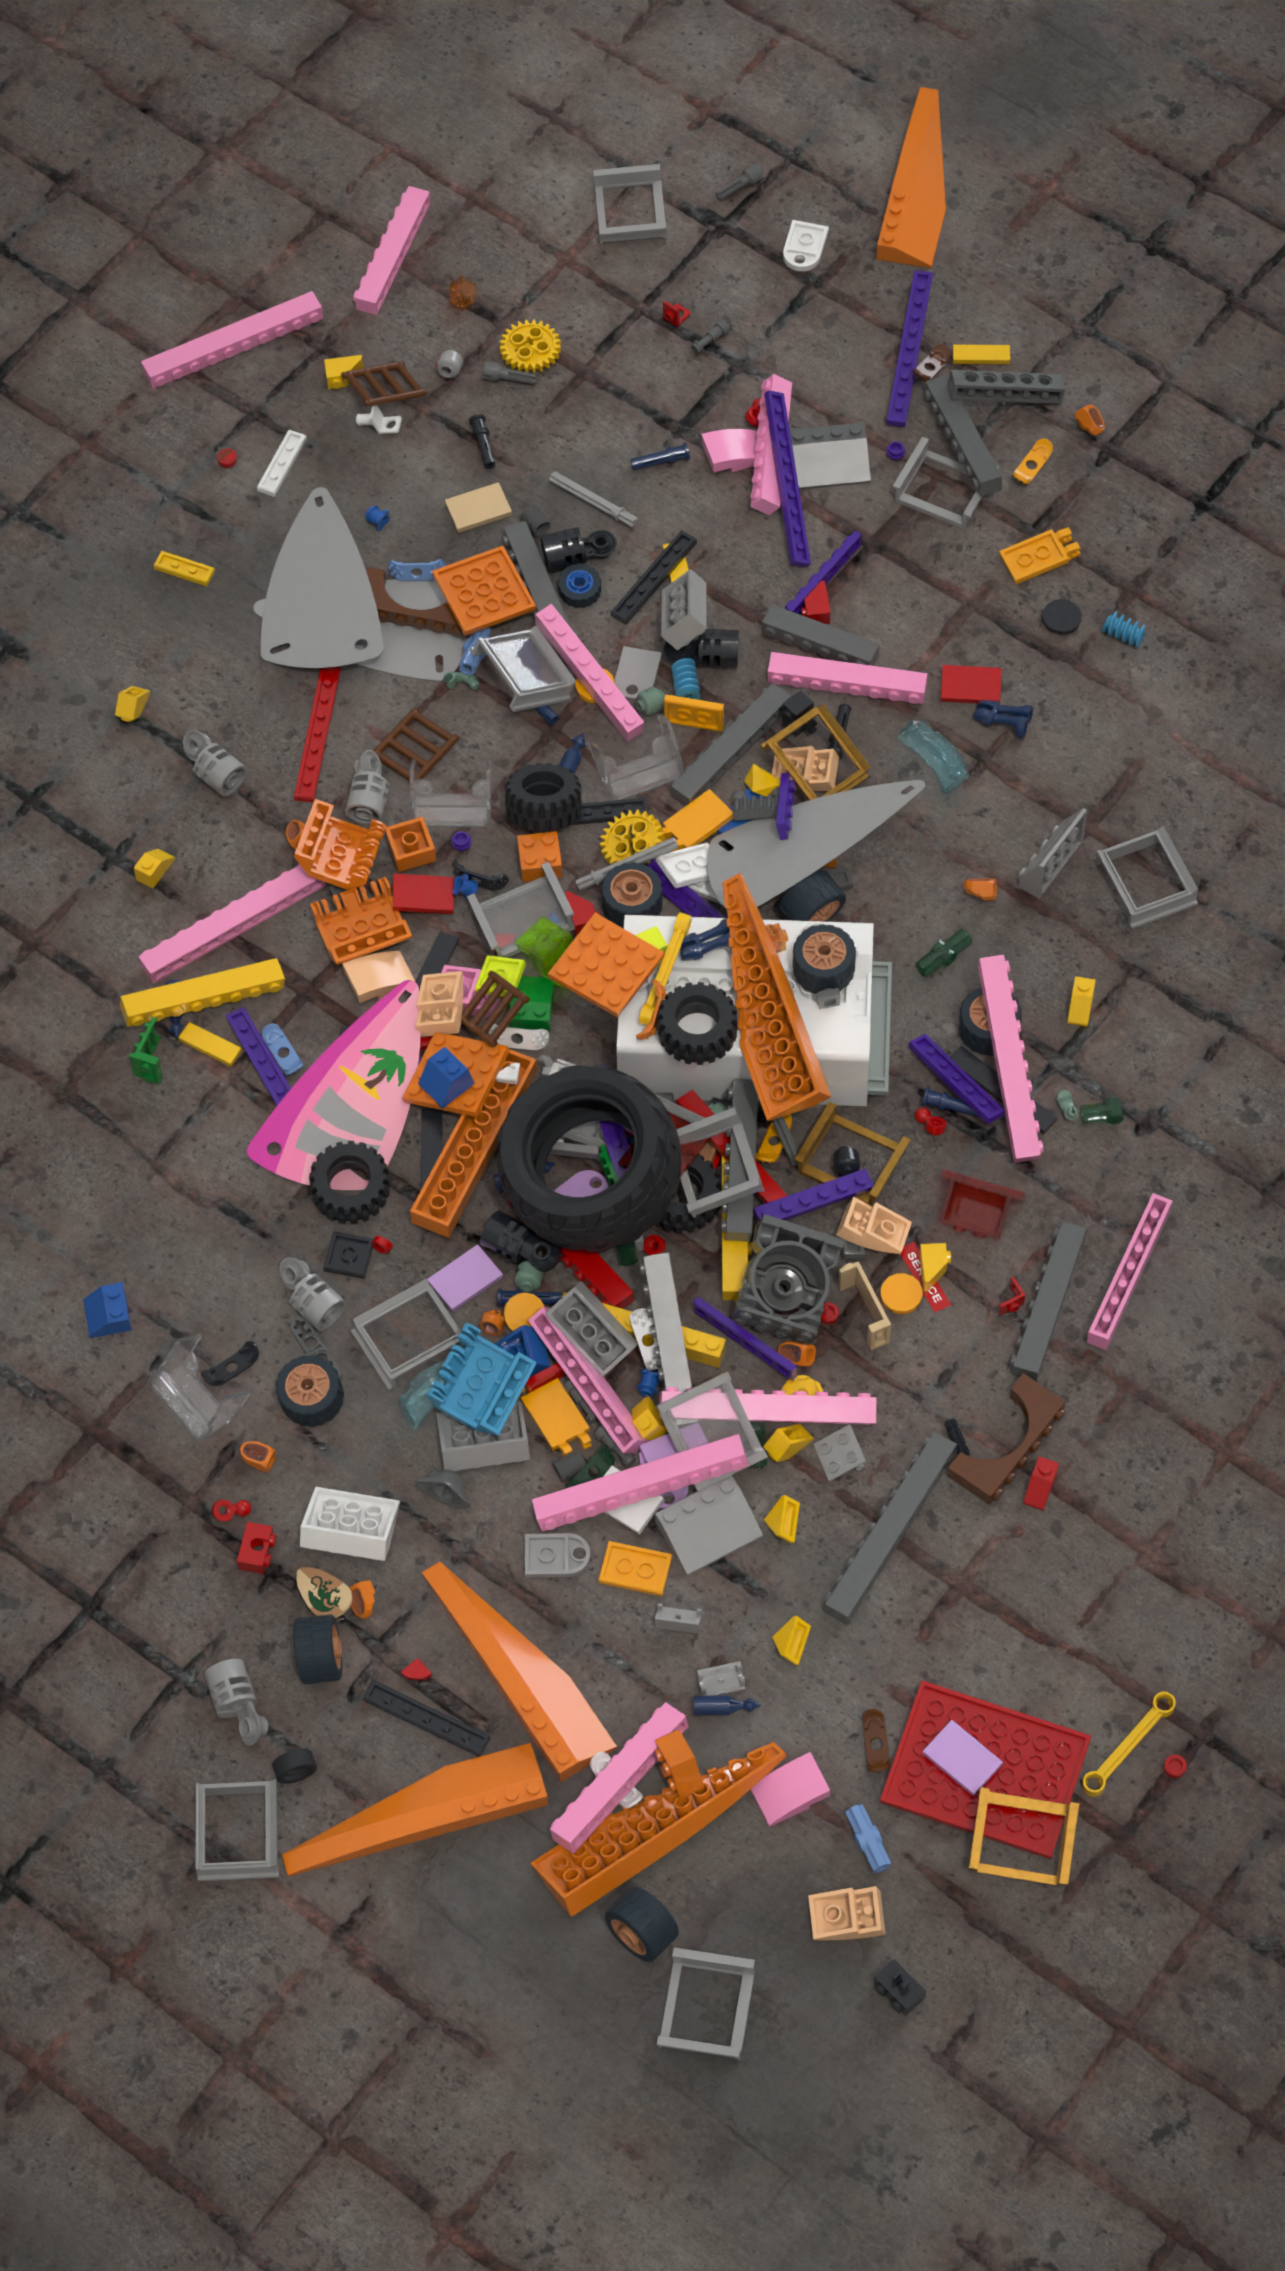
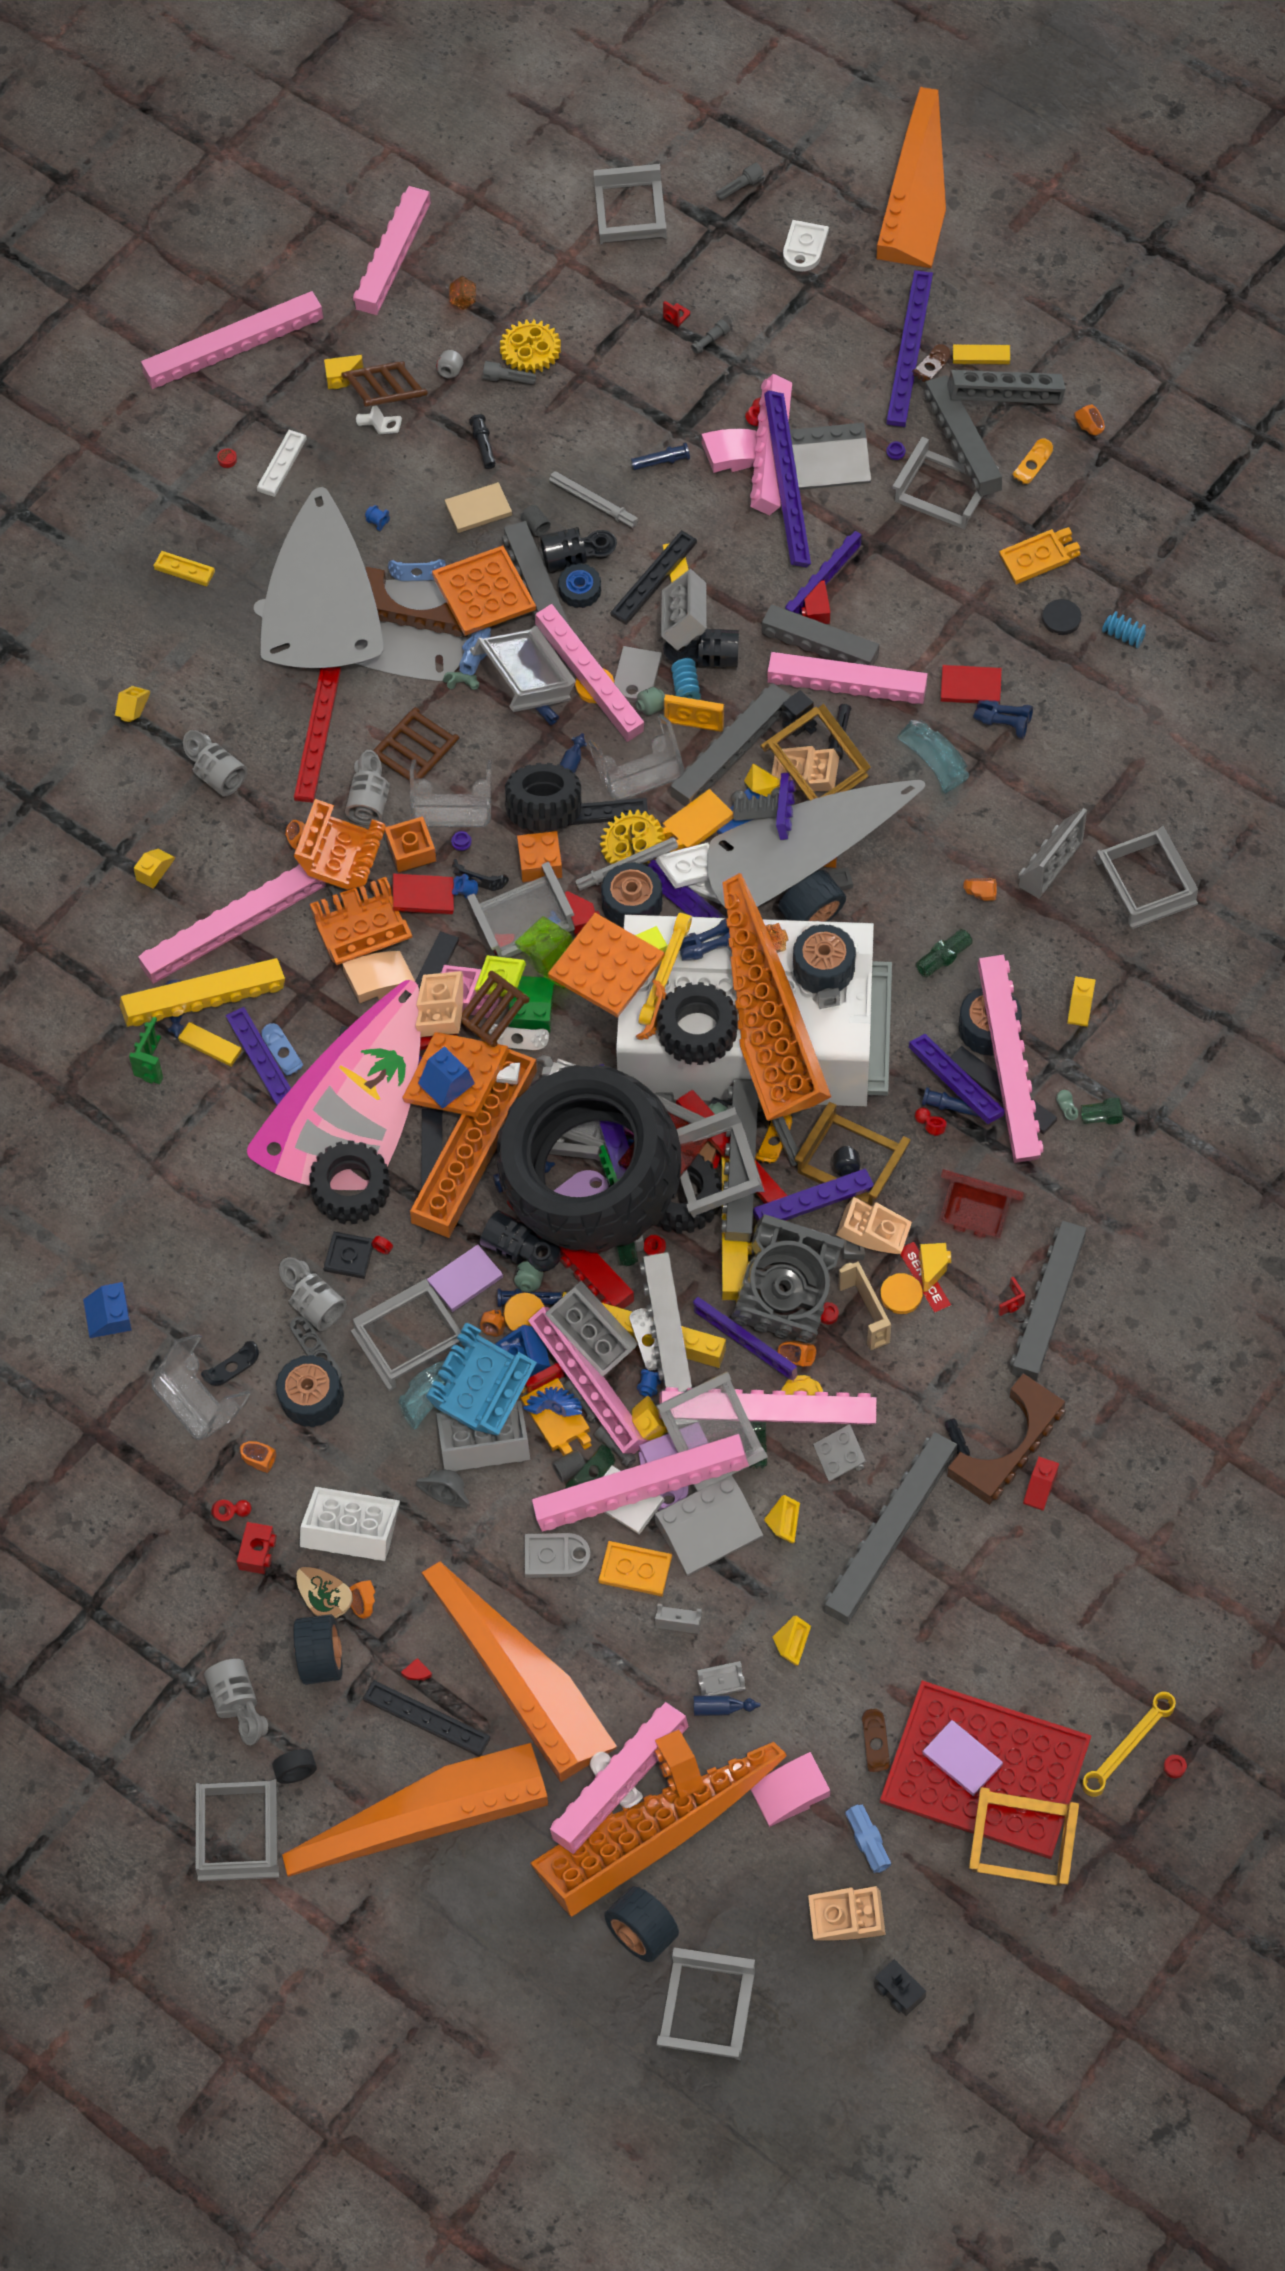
(556, 1401): none -> blue hair
(787, 1442): yellow slope -> none
(1129, 1272): bright pink brick -> none

